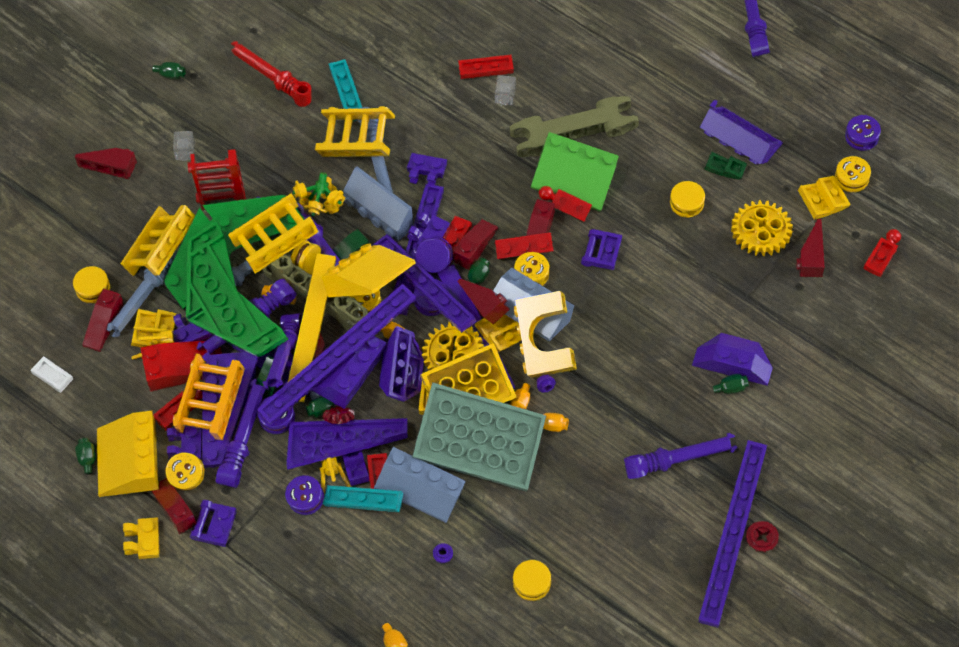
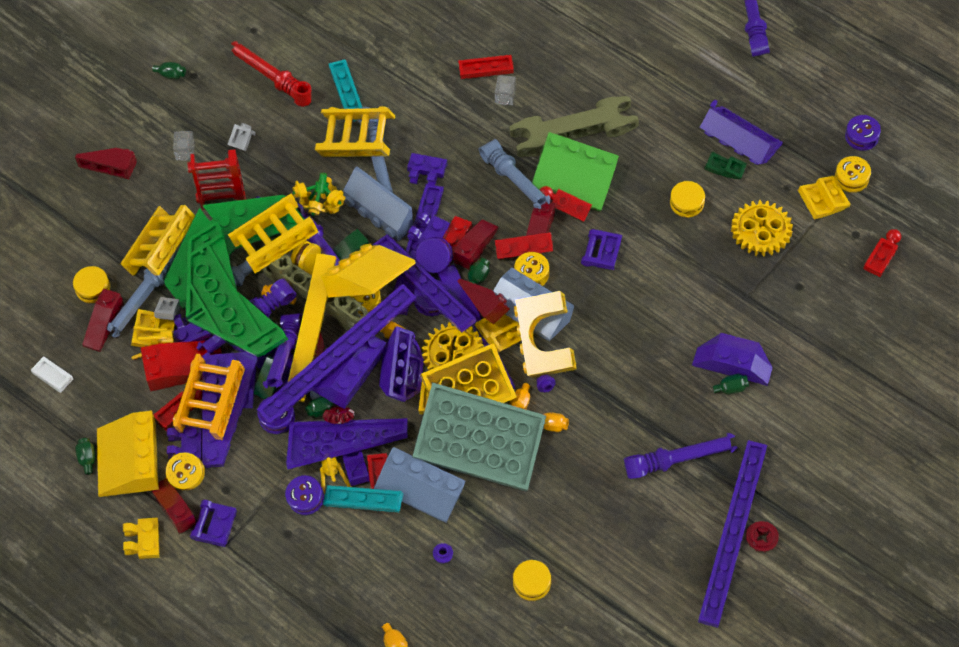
(167, 308): none -> light grey bracket
(230, 471): dark purple piece -> none
(241, 136): none -> light grey bracket
(505, 166): none -> sand blue piece
(812, 254): dark red slope -> none

